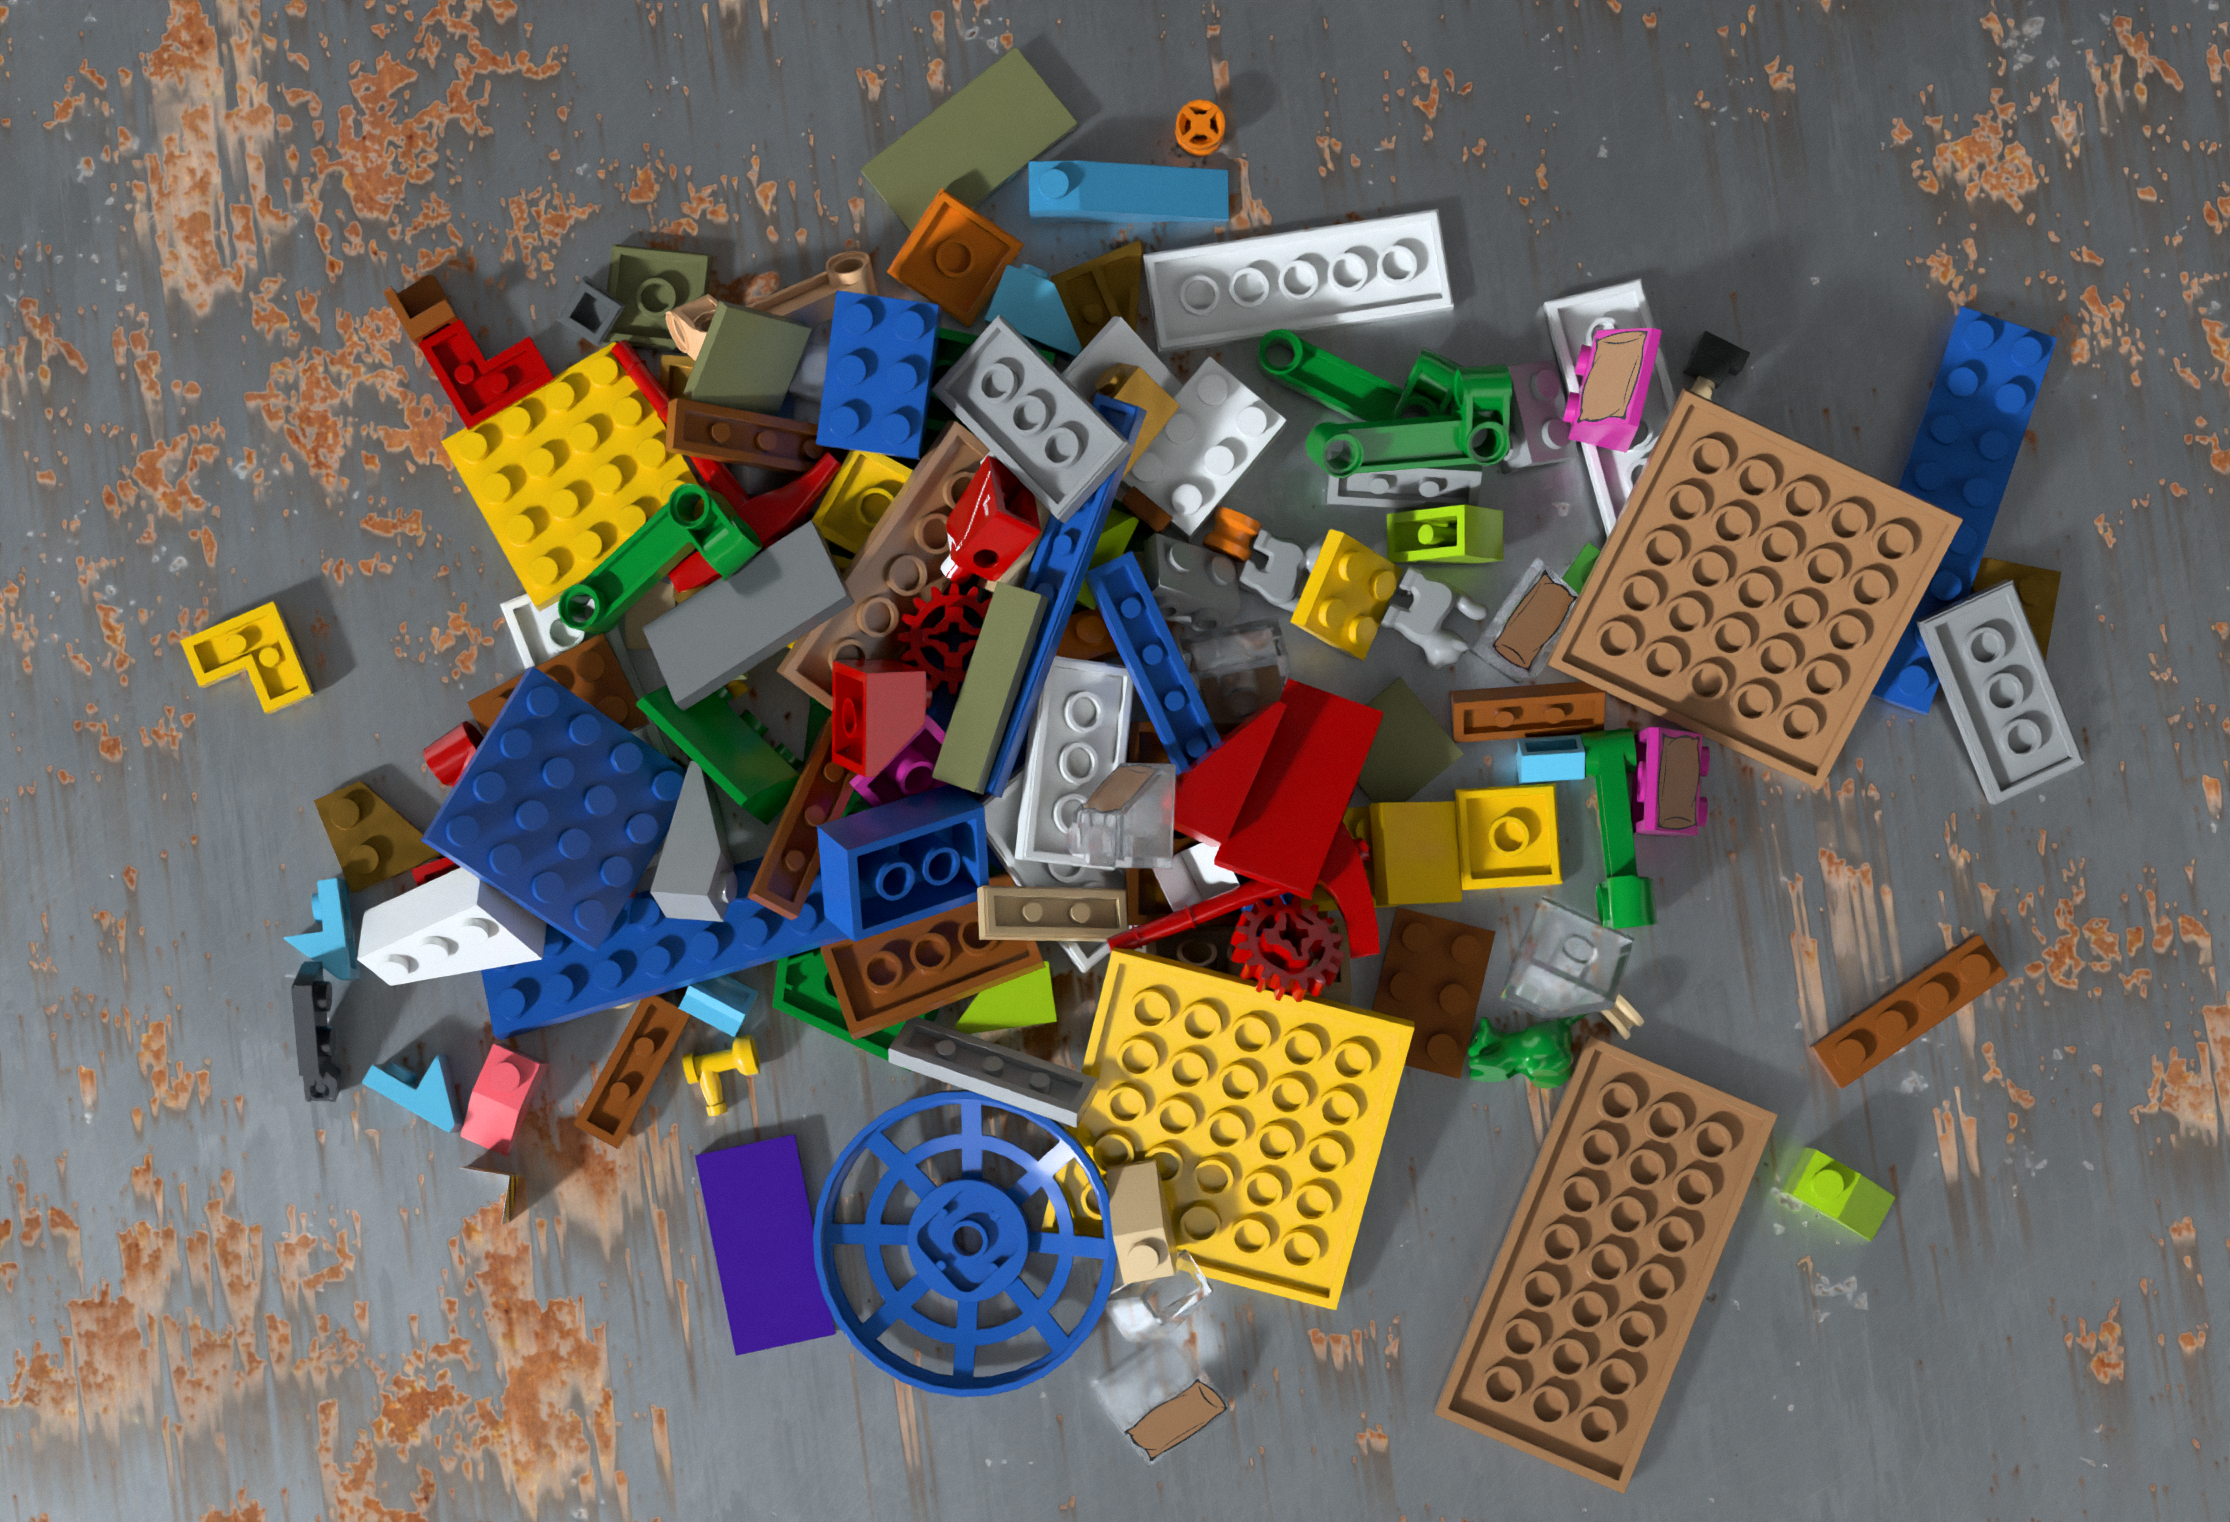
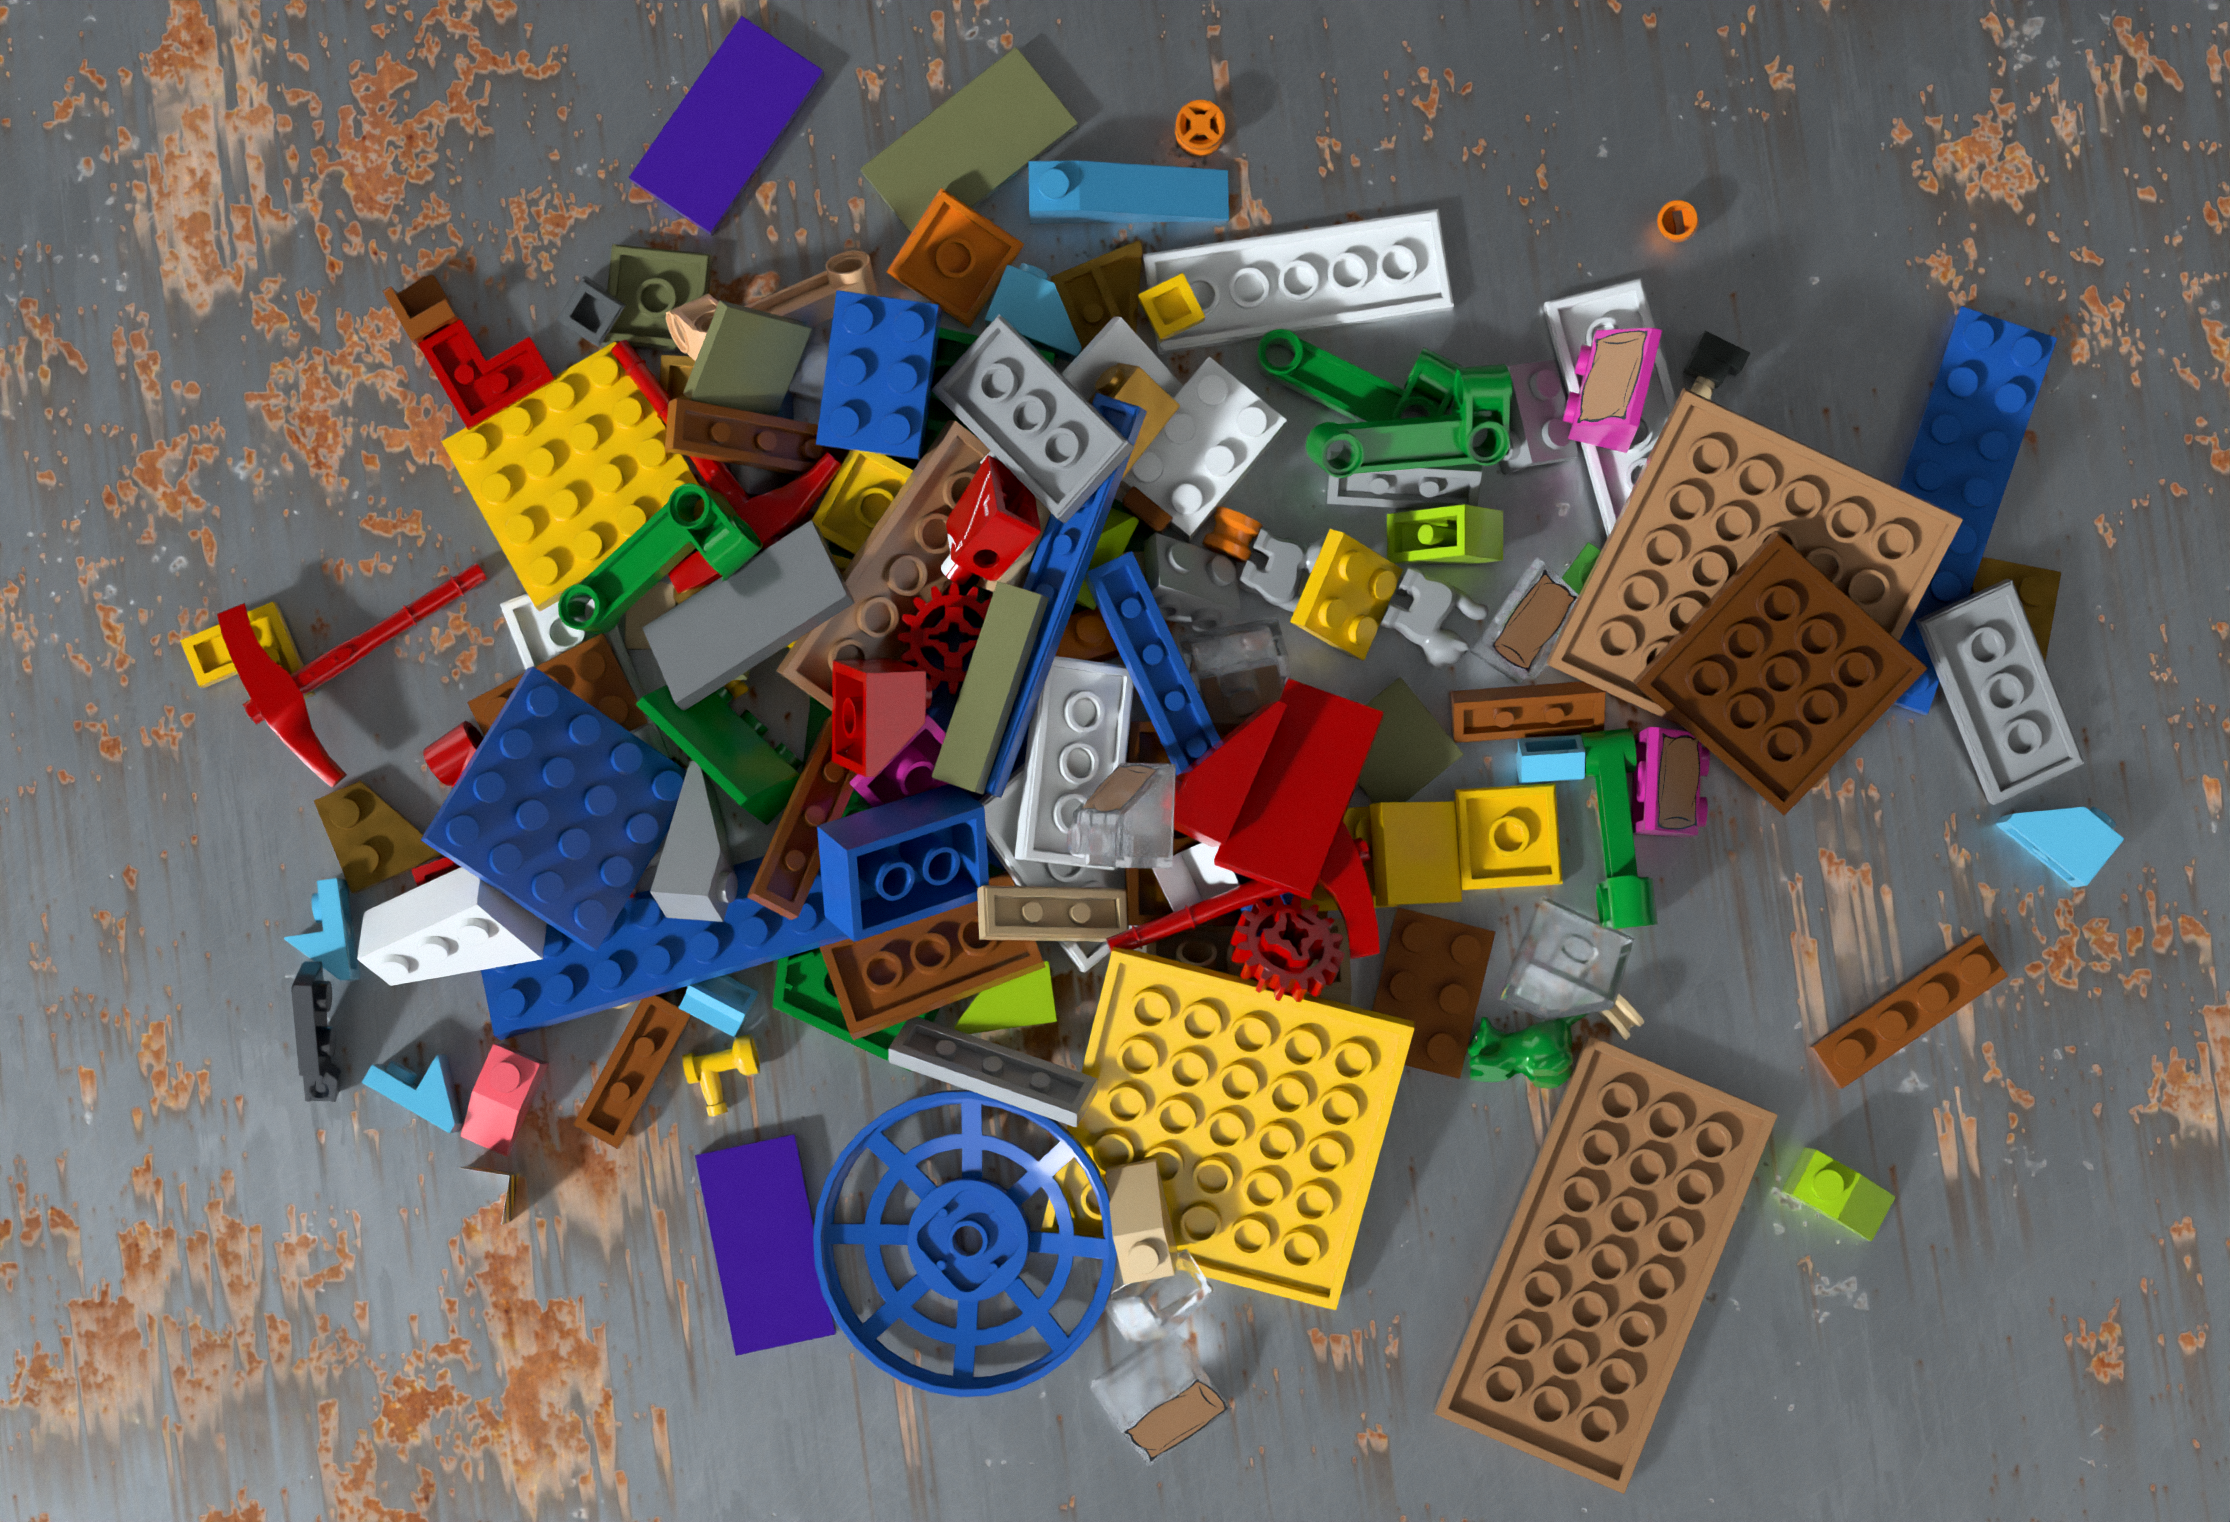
(280, 695): none -> red piece
(726, 125): none -> dark purple tile
(1171, 307): none -> yellow plate
(1667, 224): none -> orange hinge
(1779, 673): none -> reddish brown plate
(2066, 840): none -> medium azure slope

